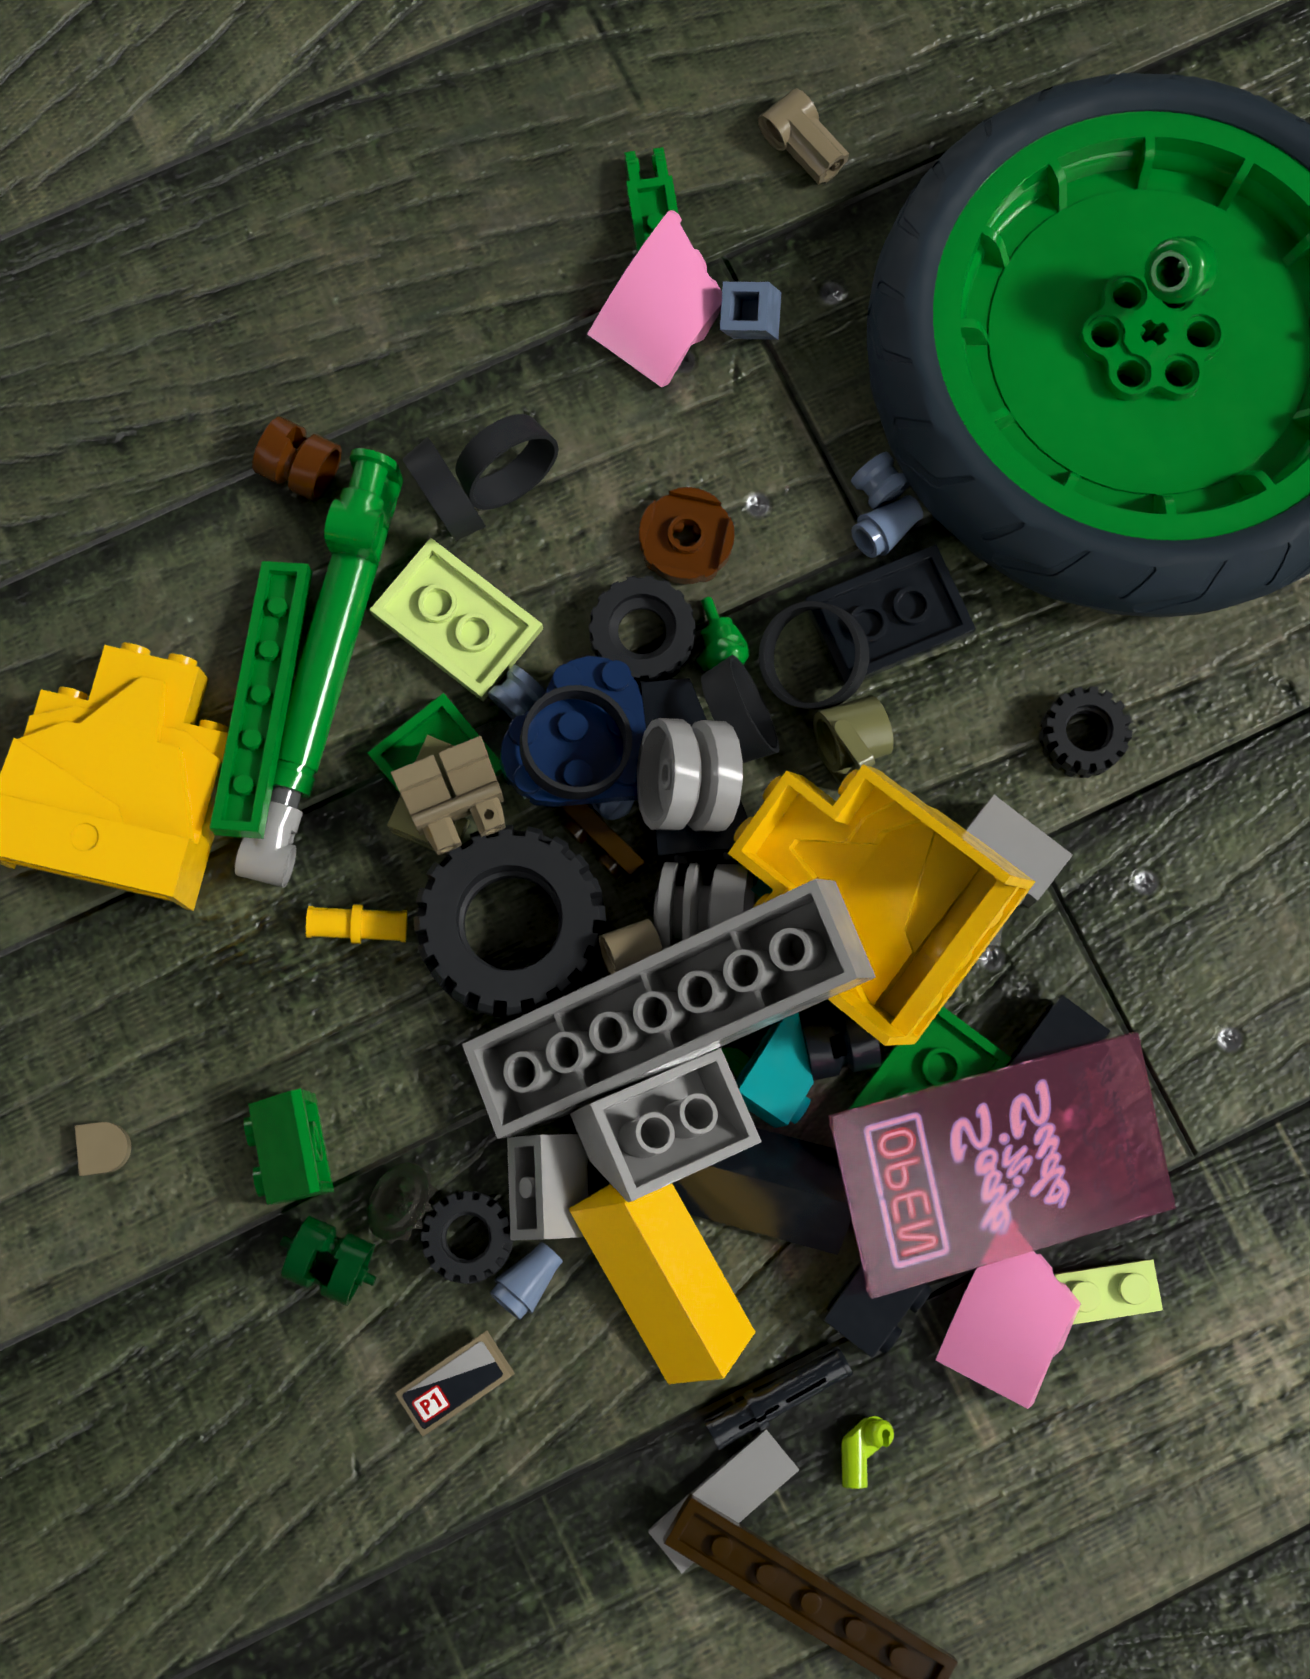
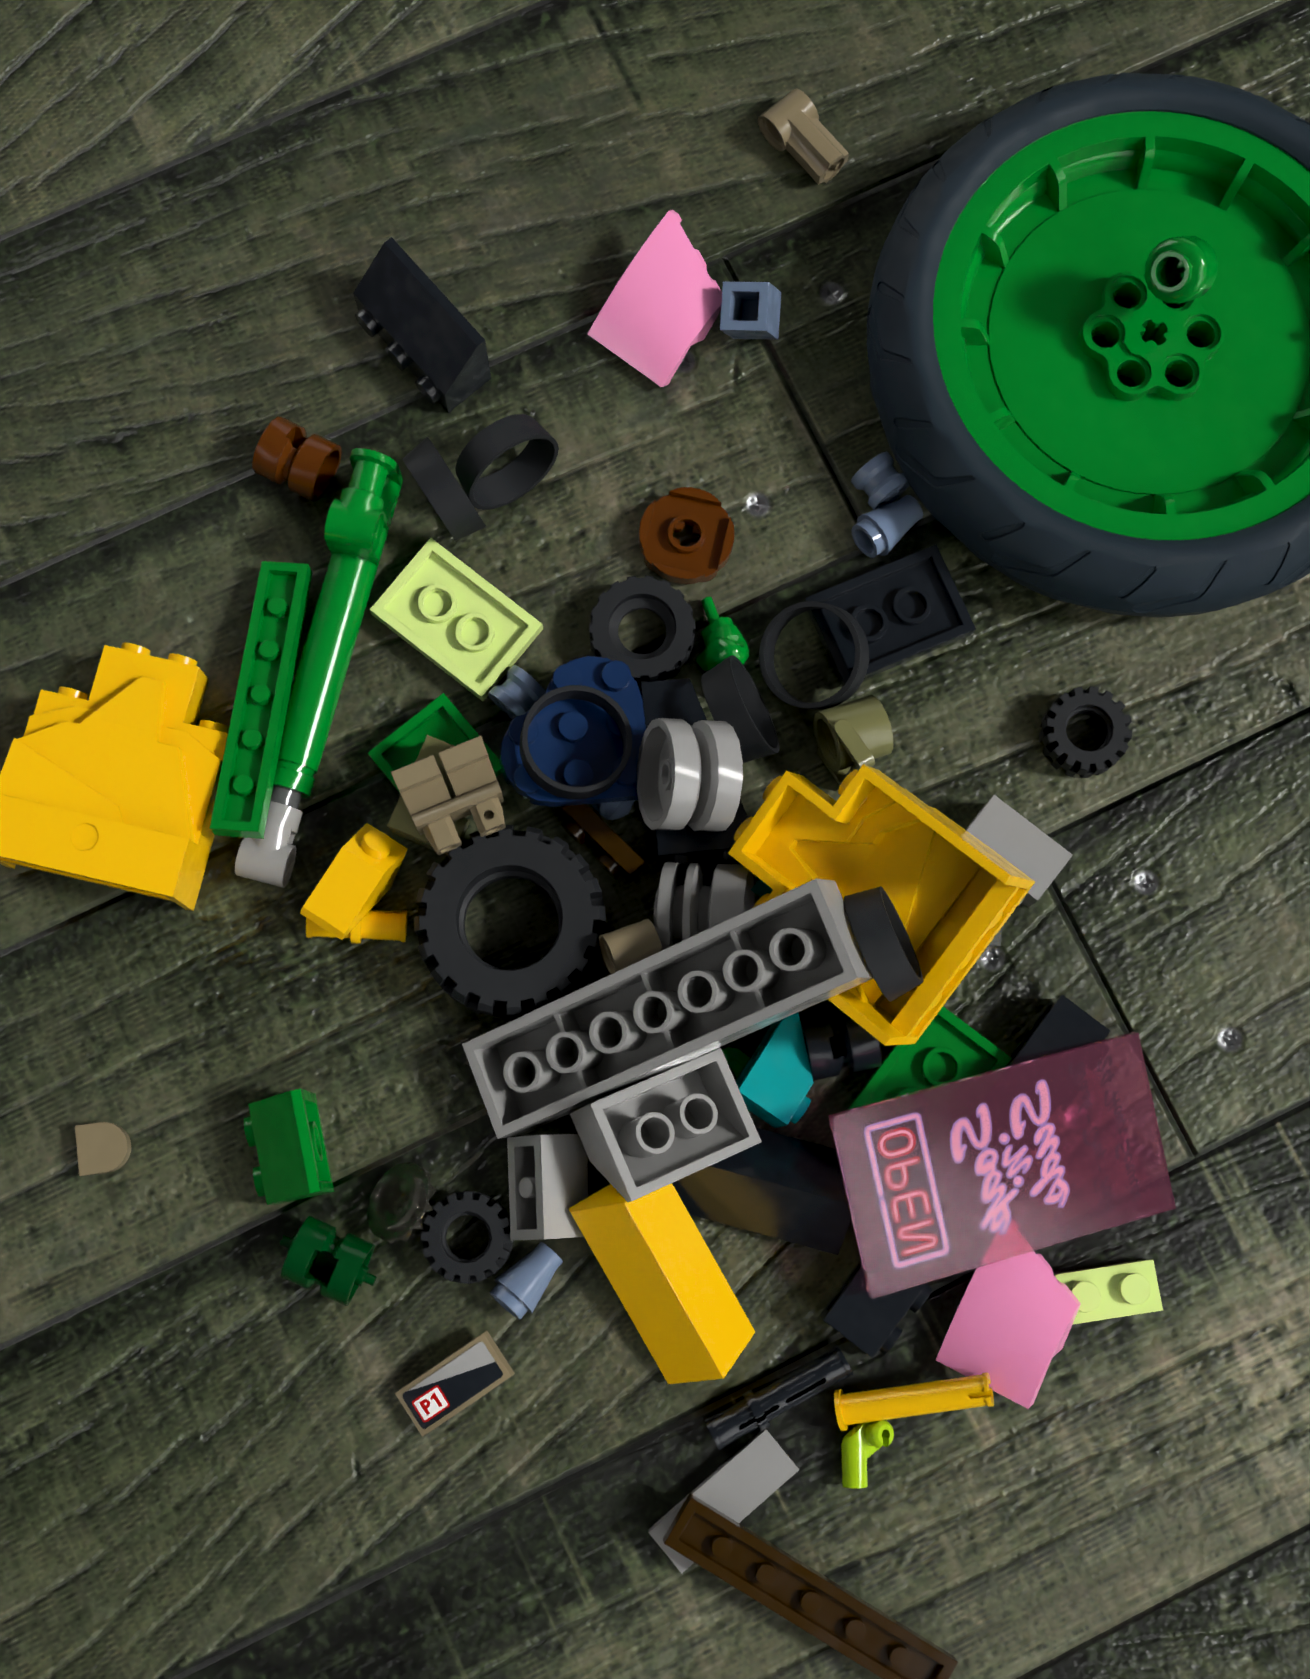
(355, 881): none -> yellow slope
(421, 328): none -> black slope
(650, 197): green hinge -> none
(883, 942): none -> black tyre
(912, 1400): none -> yellow pin

